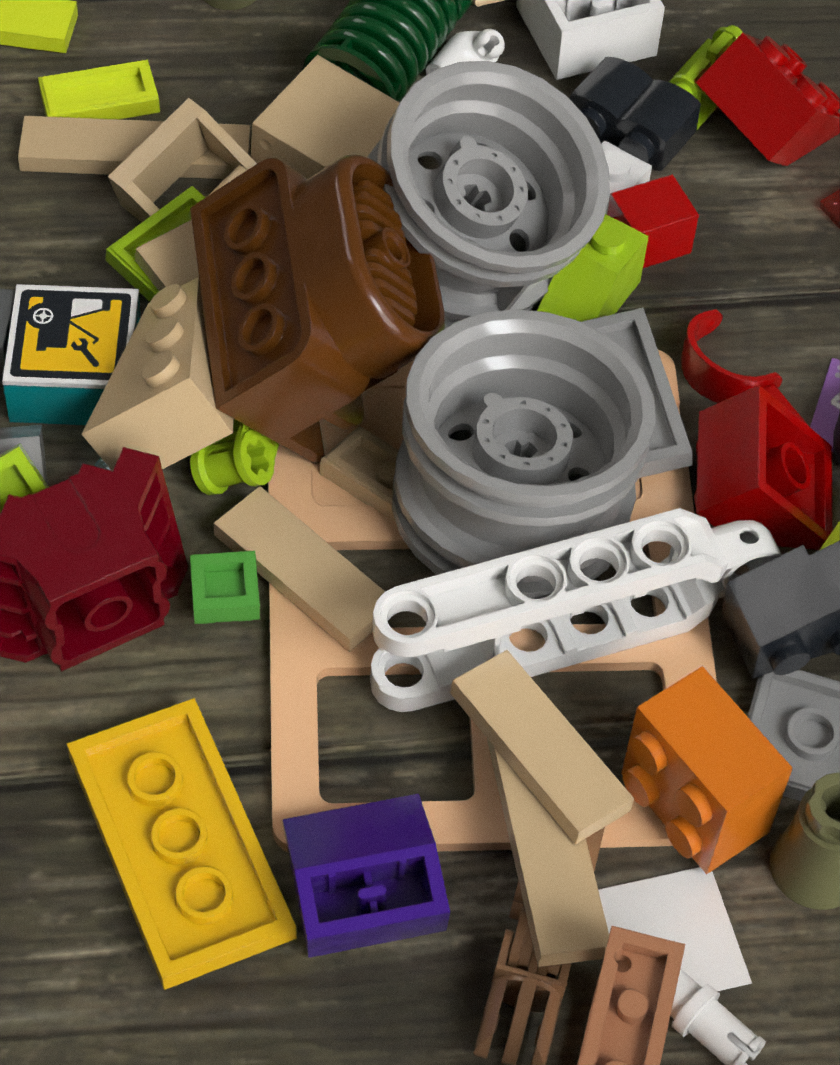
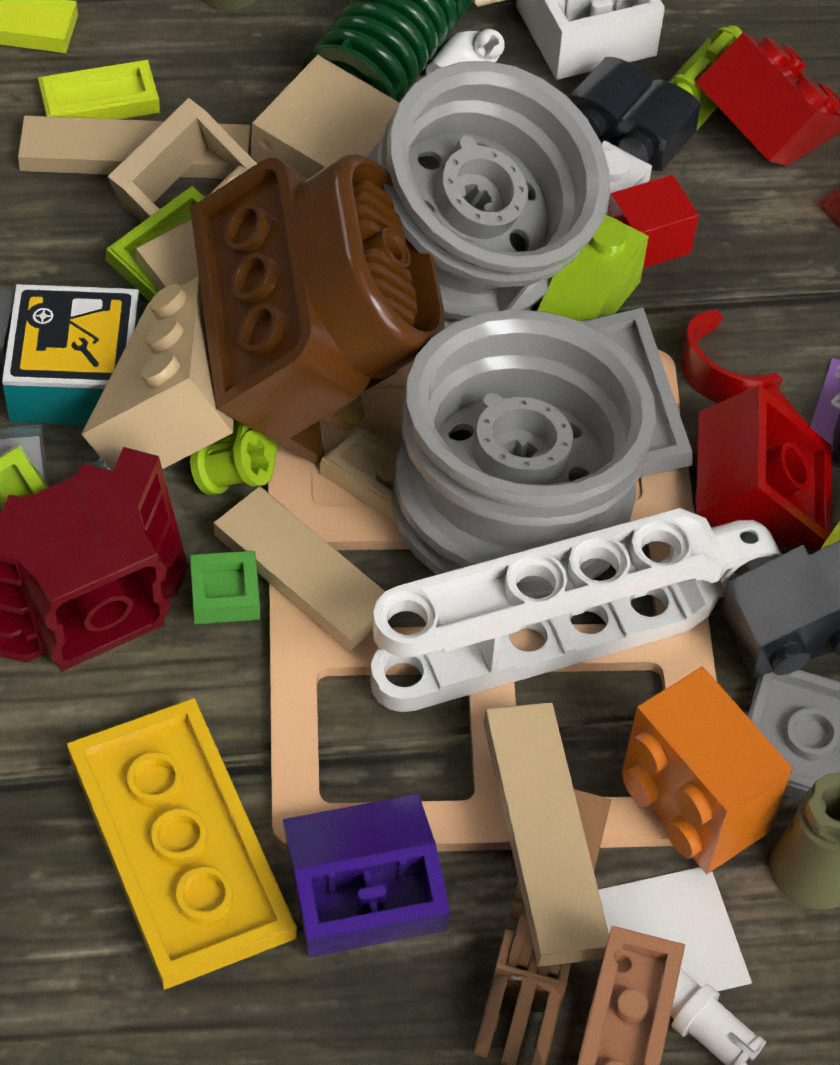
(541, 746): tan tile -> none

